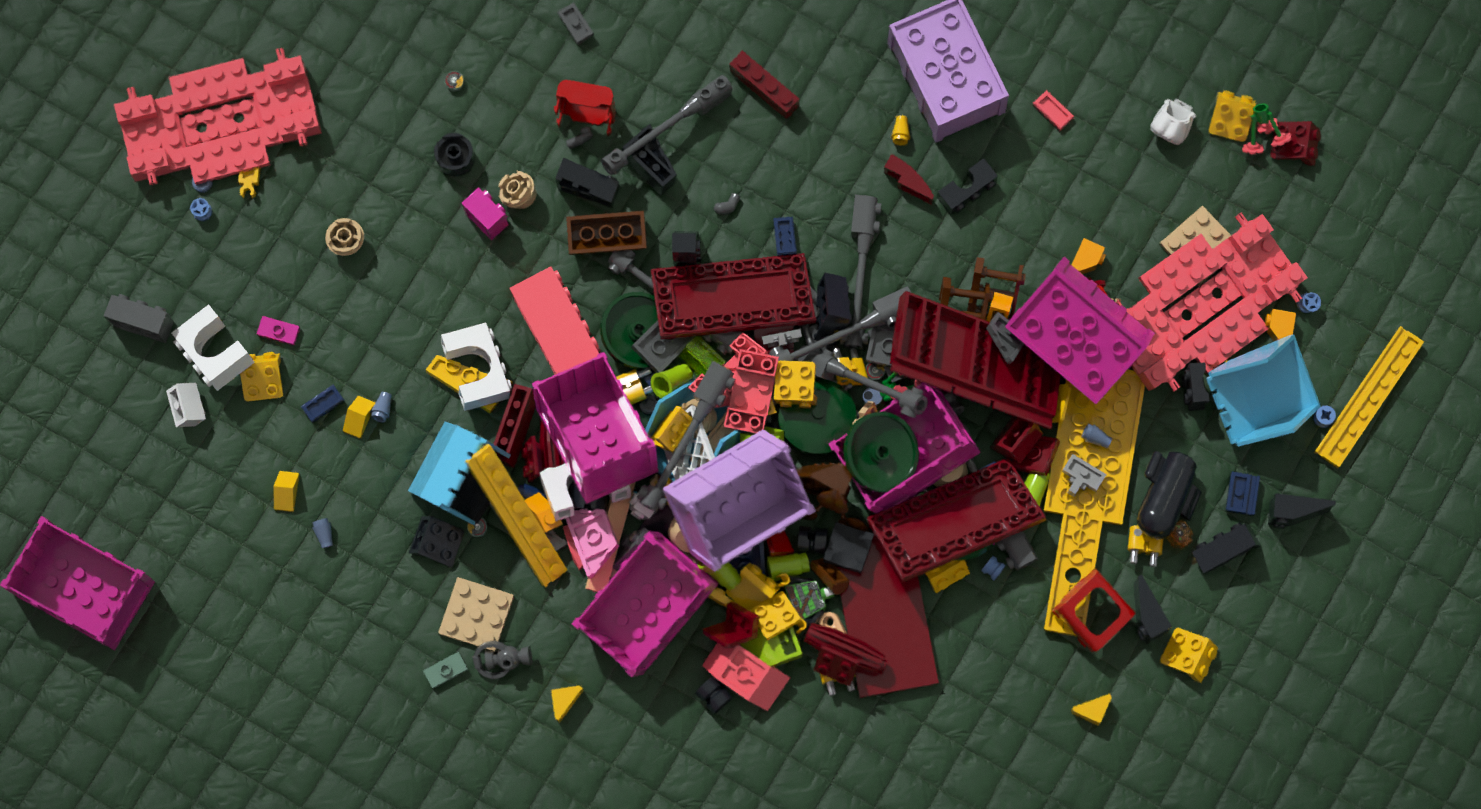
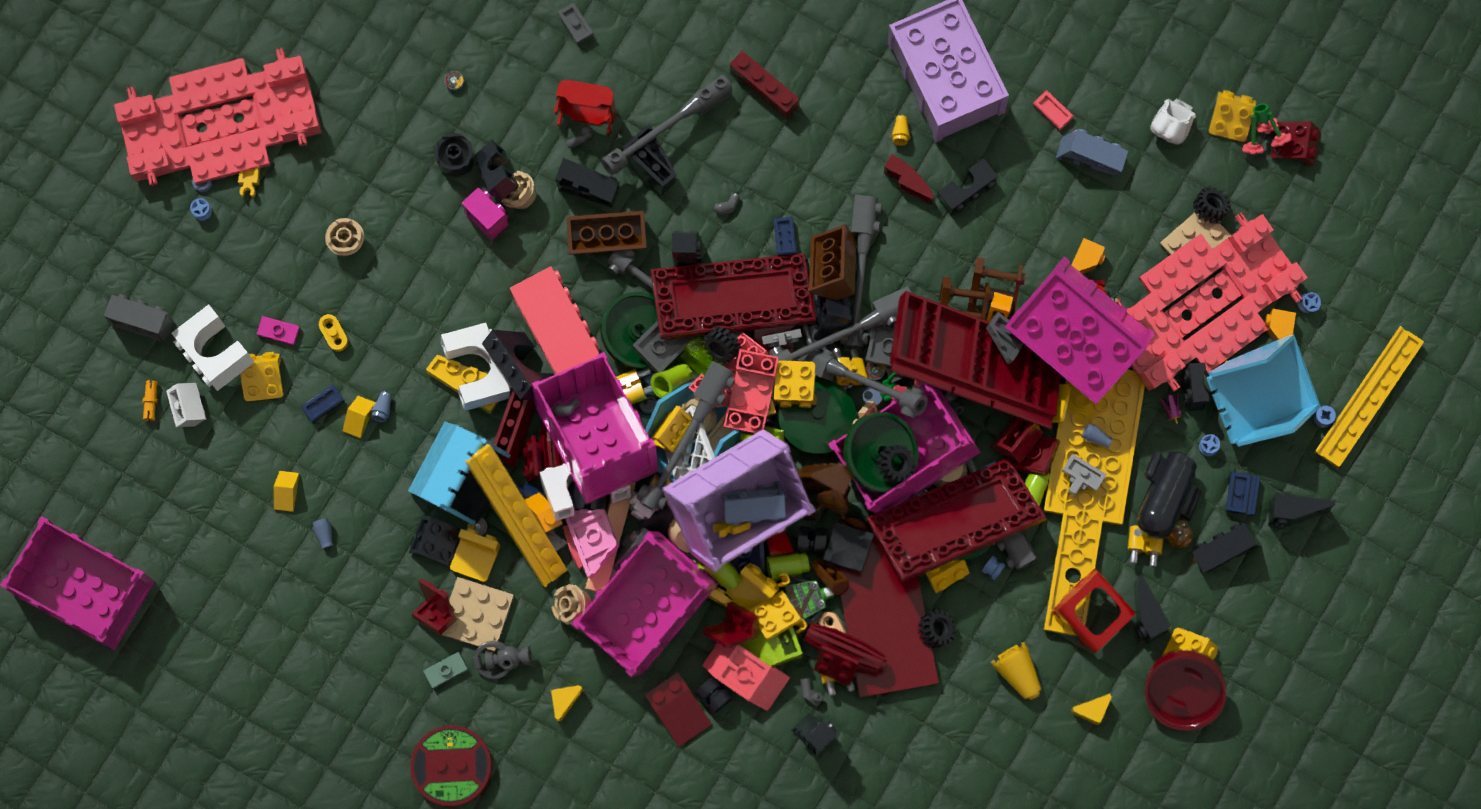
(150, 400): none -> light orange pin
(333, 333): none -> yellow plate
(436, 611): none -> dark red bracket
(451, 766): none -> piece
(475, 555): none -> yellow bracket
(497, 178): none -> black arch
(505, 350): none -> black arch
(566, 410): none -> dark grey arm
(570, 603): none -> tan cone
(678, 709): none -> dark red slope
(721, 345): none -> black tyre
(725, 528): none -> yellow plate
(754, 505): none -> sand blue wedge
(809, 694): none -> dark grey arm
(816, 734): none -> black wedge
(833, 263): none -> reddish brown slope
(906, 460): none -> black tyre
(928, 631): none -> black tyre
(1018, 670): none -> yellow cone
(1093, 151): none -> sand blue wedge
(1175, 411): none -> flat silver piece
(1185, 690): none -> dark red piece
(1209, 212): none -> black tyre
(1209, 441): none -> medium blue wheel

